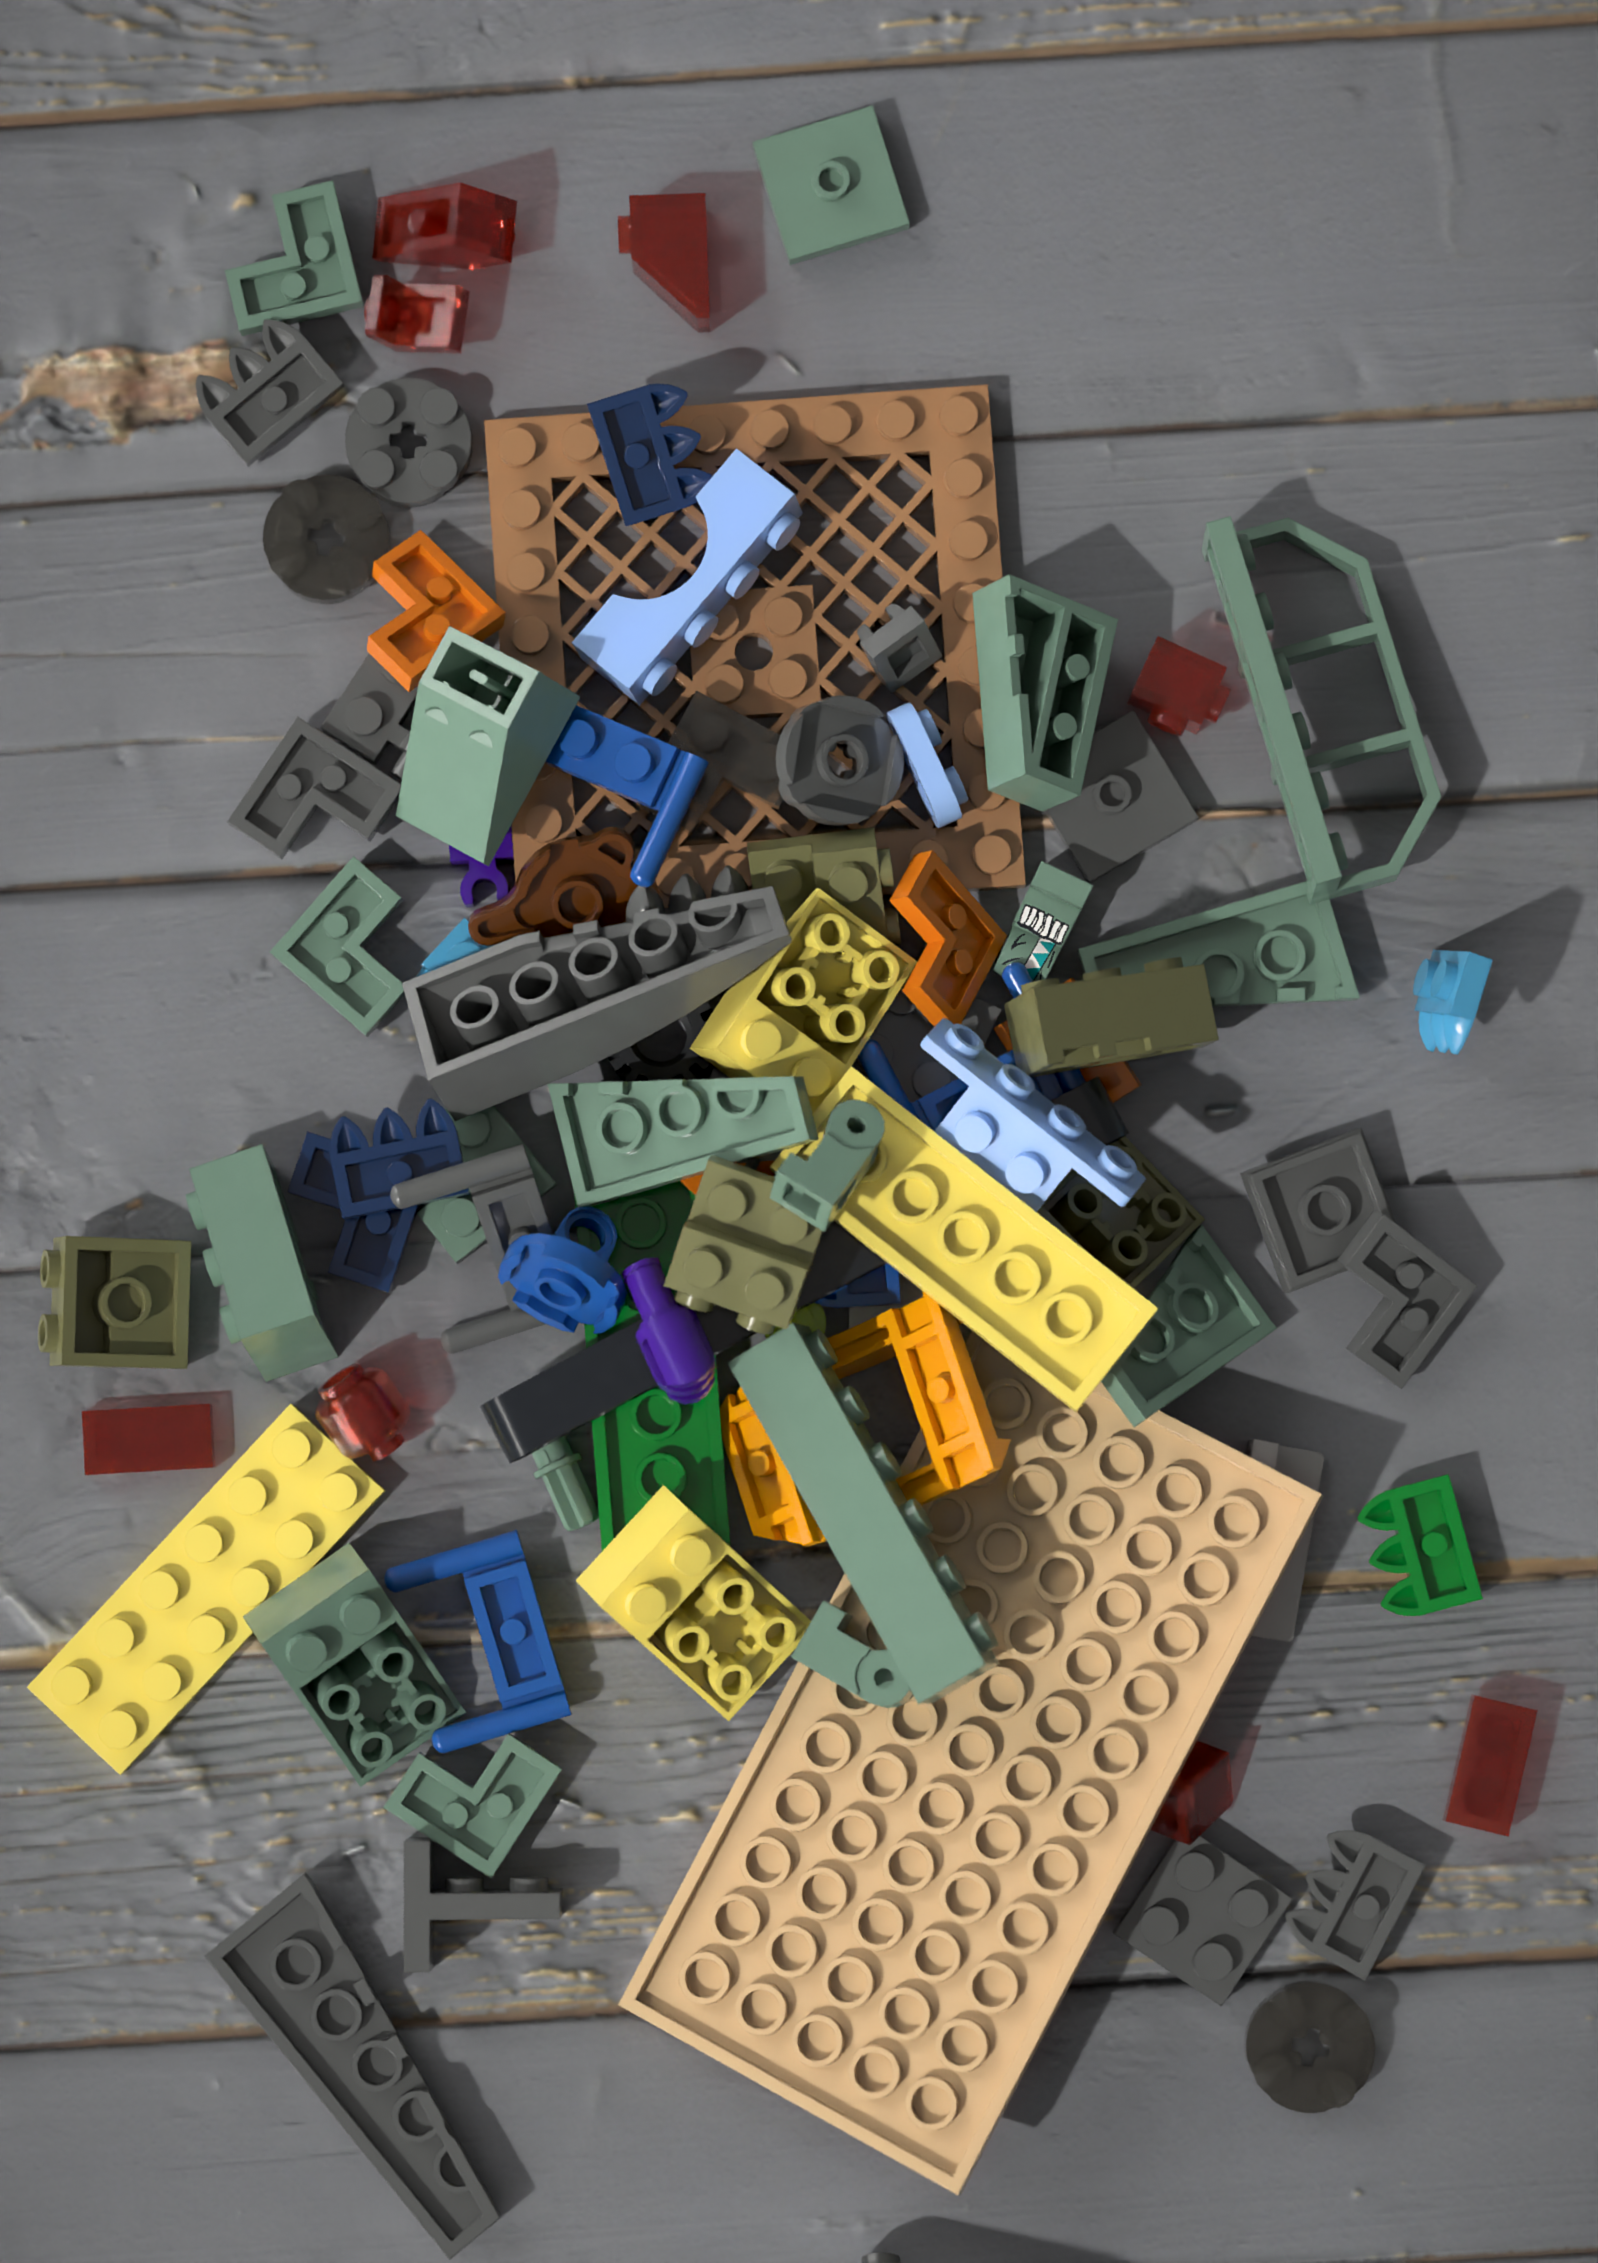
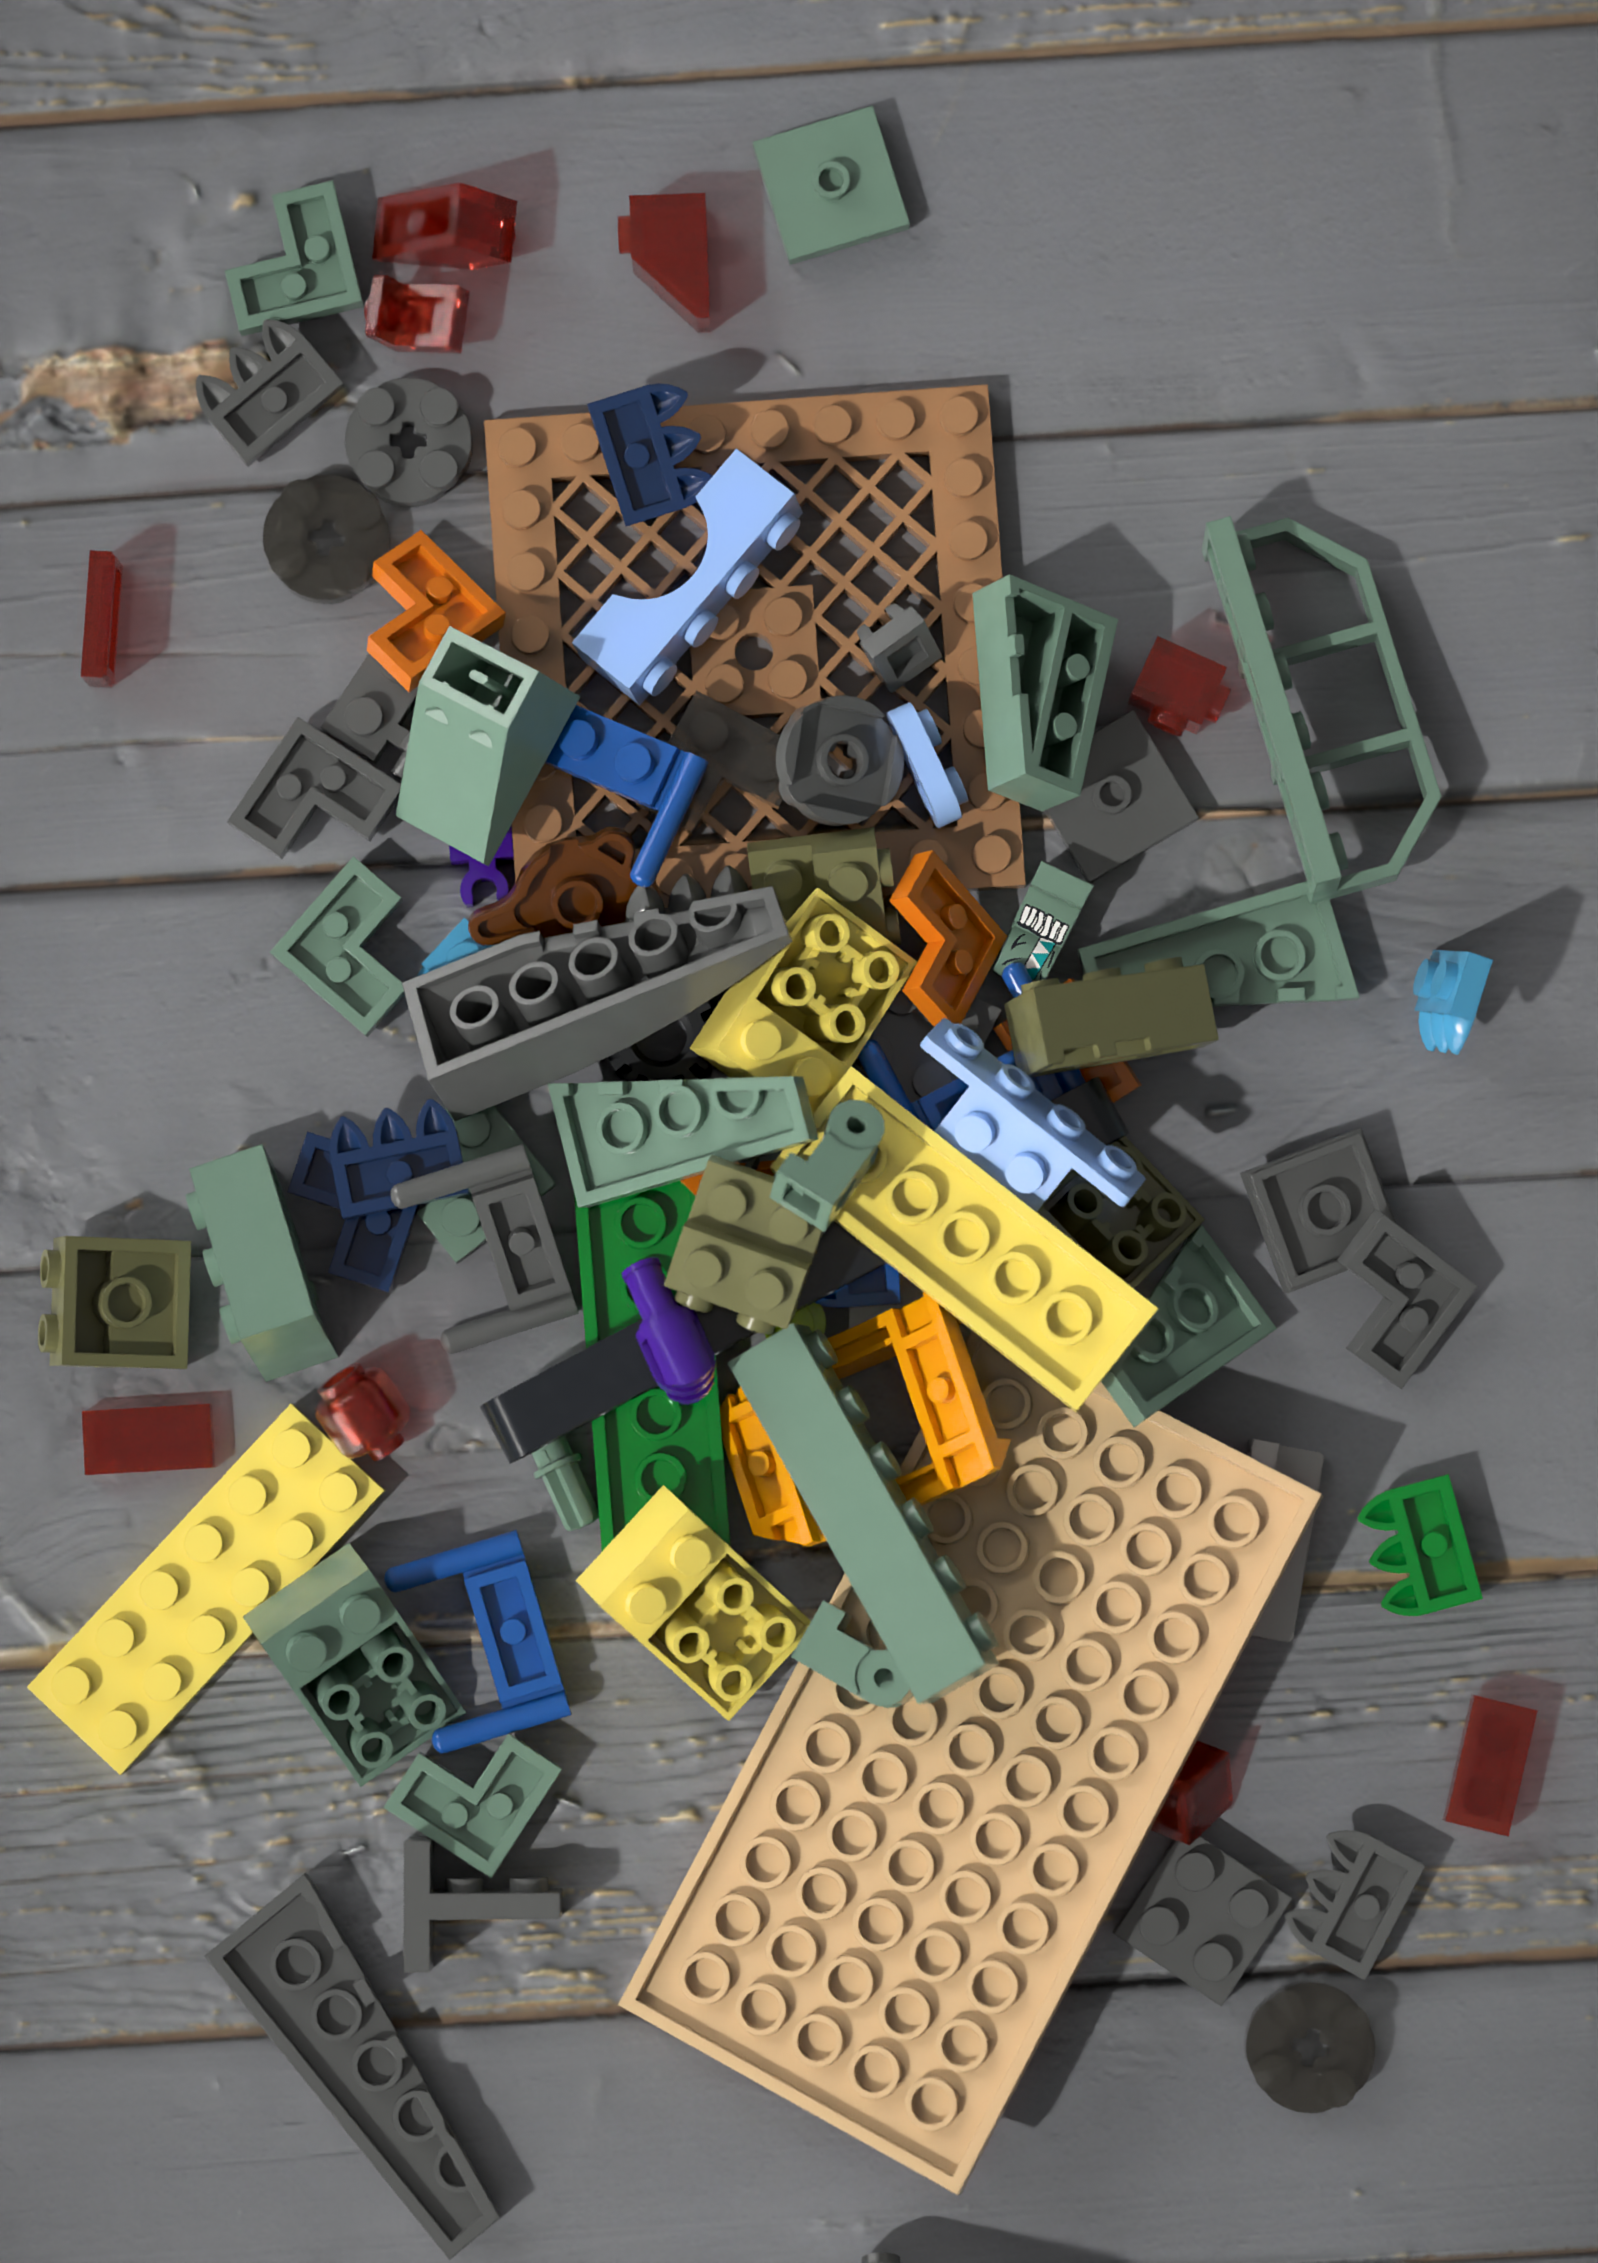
(101, 619): none -> clear red tile
(564, 1280): blue tile -> none

